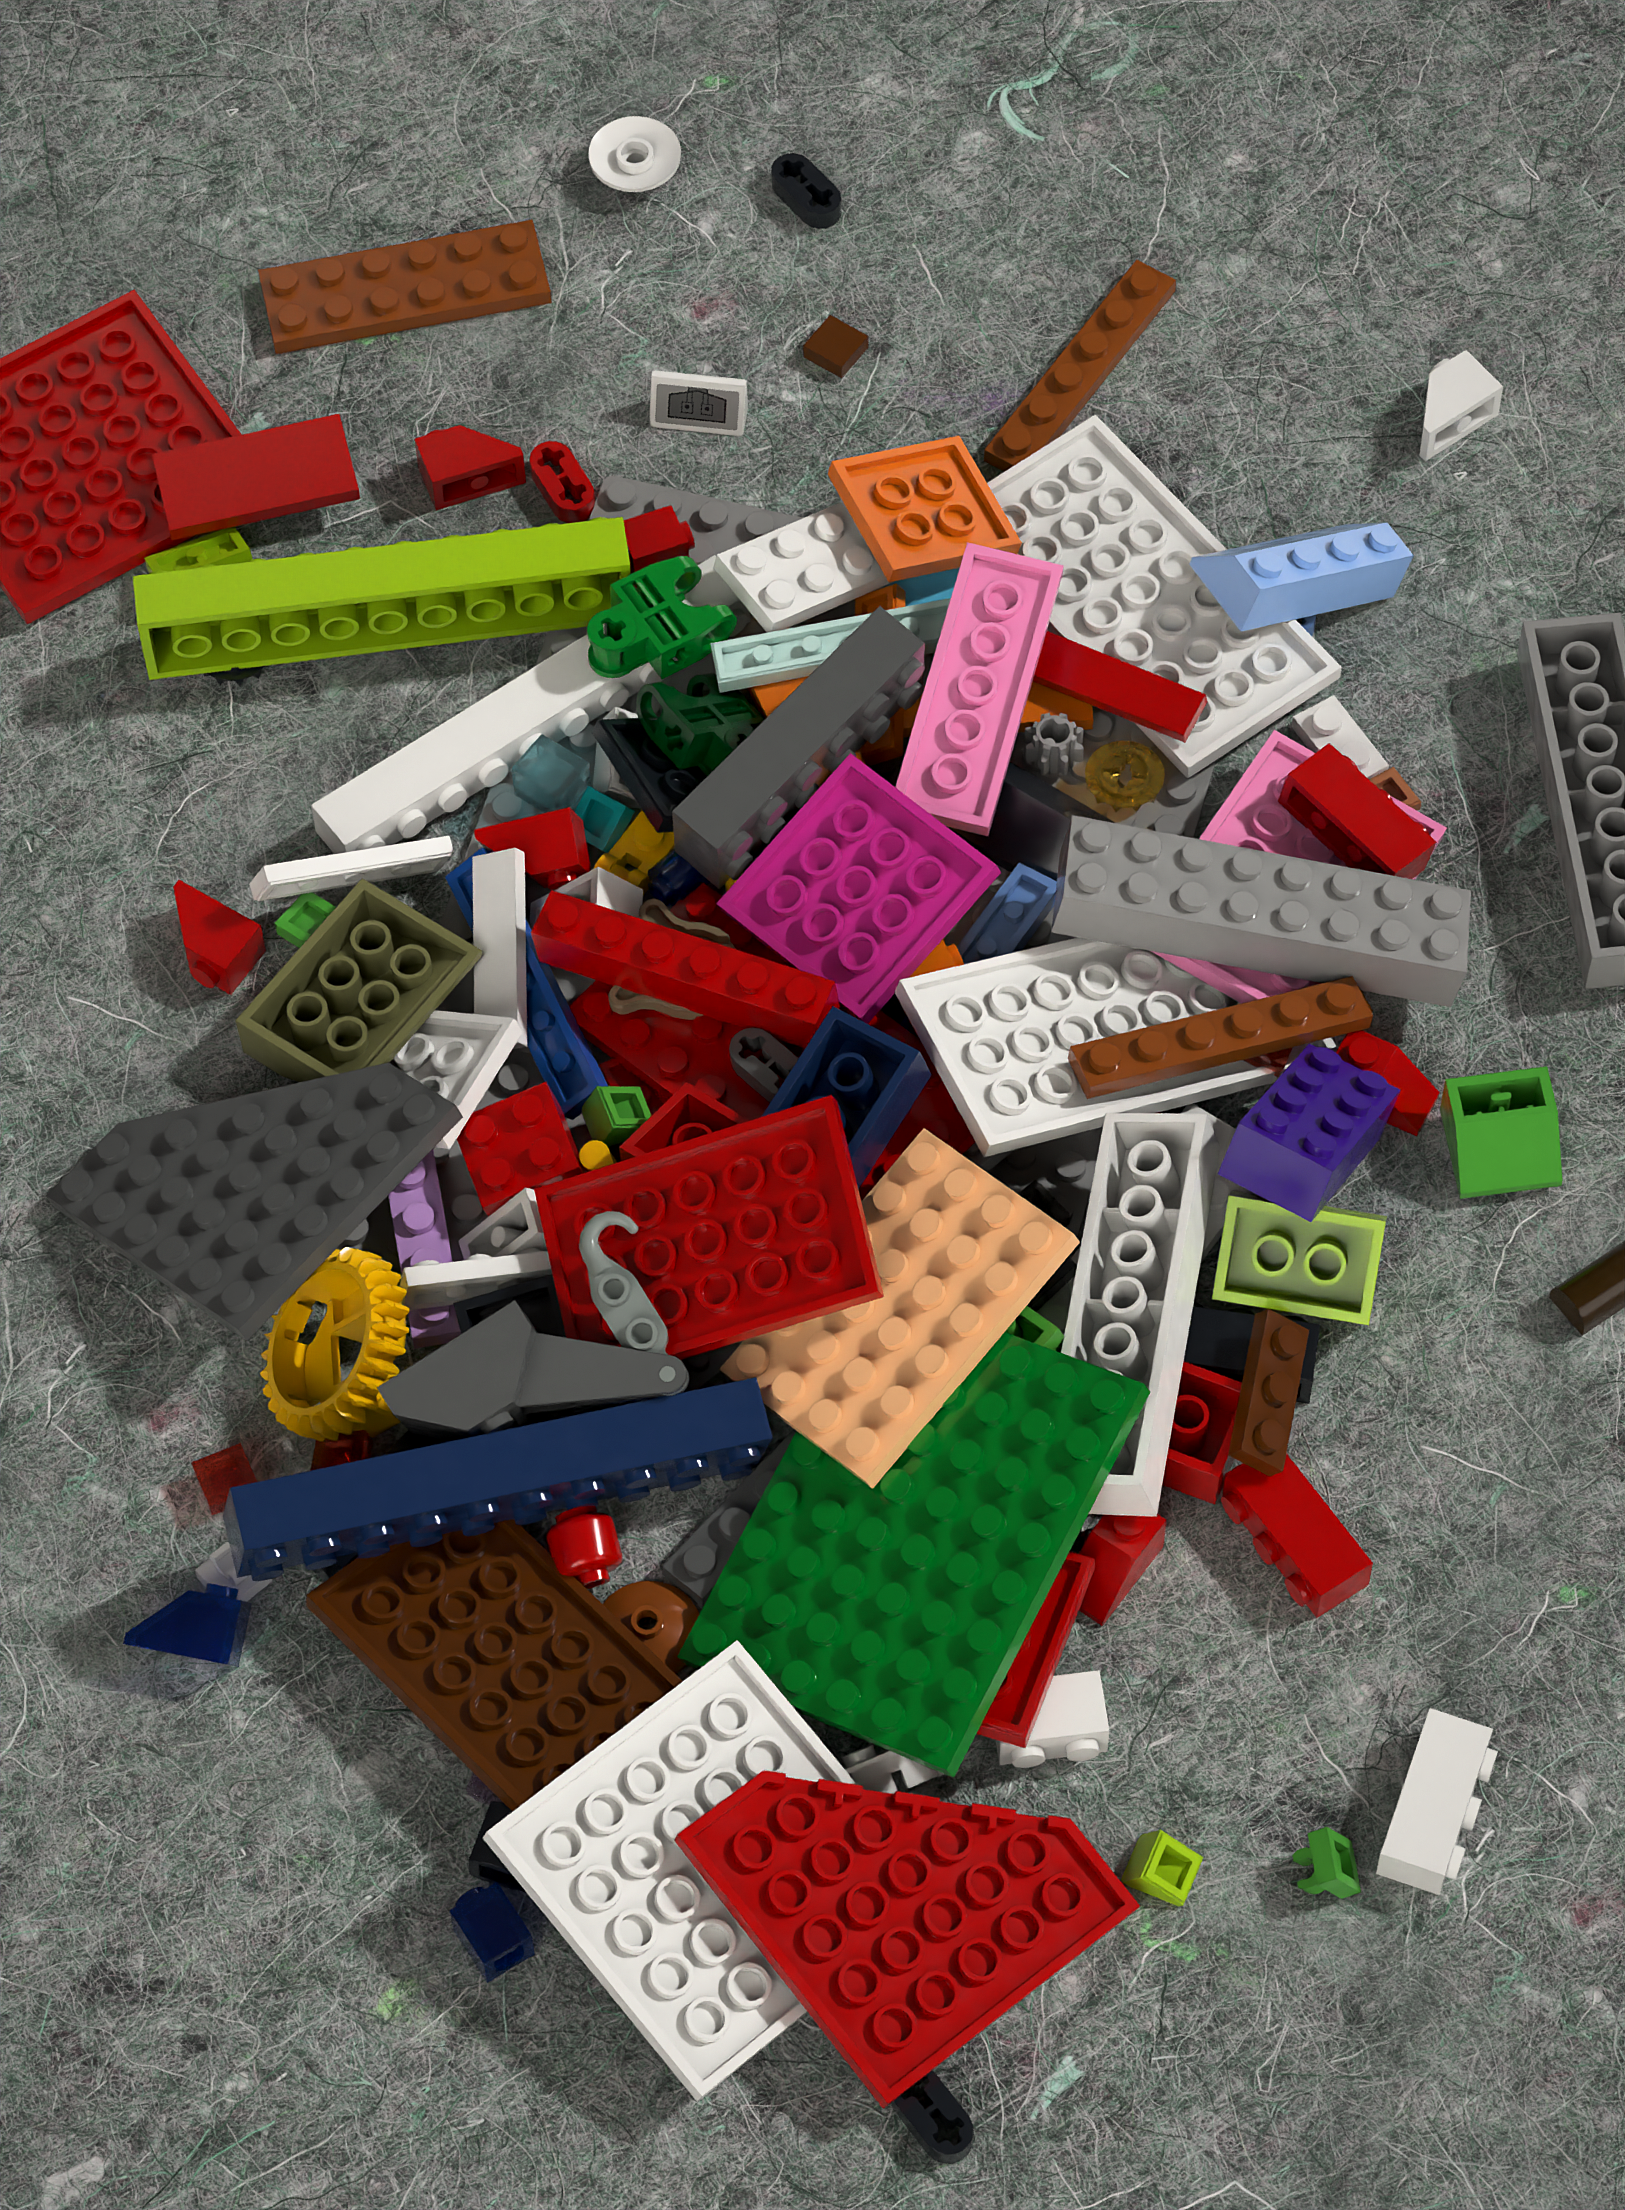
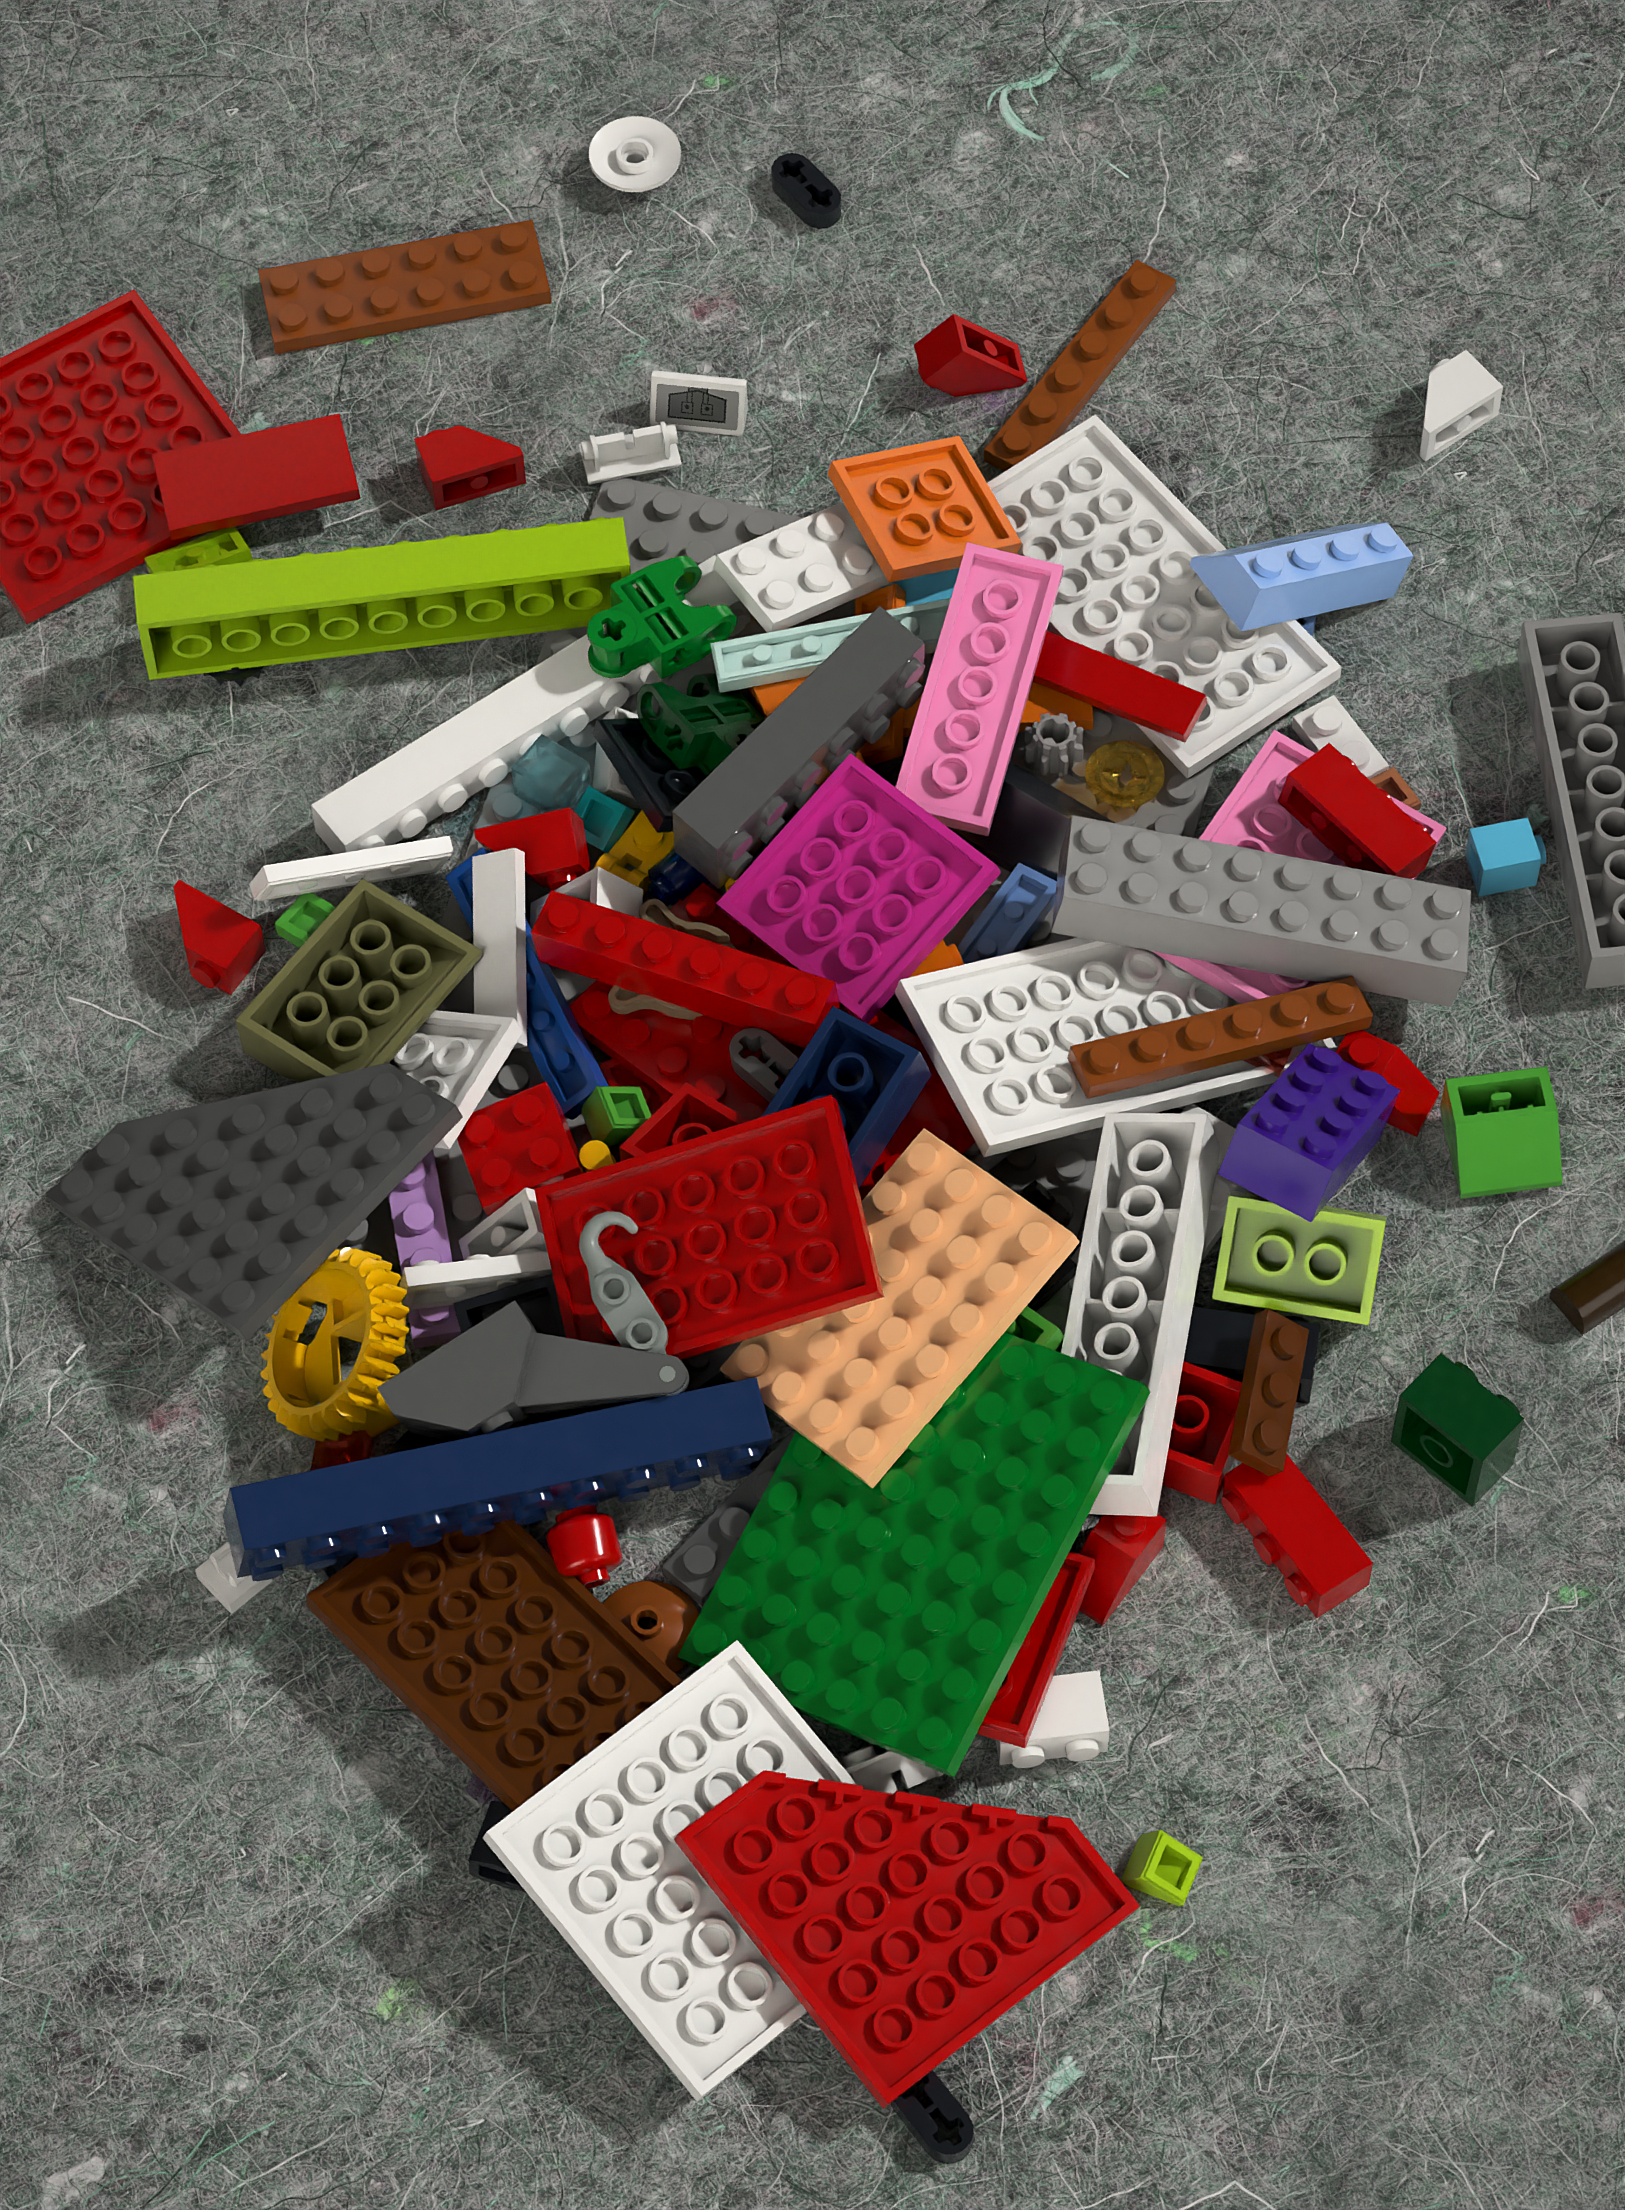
(197, 1626): clear blue slope -> none
(221, 1472): clear red plate -> none
(491, 1931): clear blue brick -> none
(554, 486): red beam -> none
(630, 455): none -> white hinge
(656, 538): red brick -> none
(835, 346): reddish brown tile -> none
(968, 359): none -> red slope
(1332, 1863): bright green tile -> none
(1437, 1802): white brick -> none
(1457, 1428): none -> dark green brick
(1504, 856): none -> medium azure brick

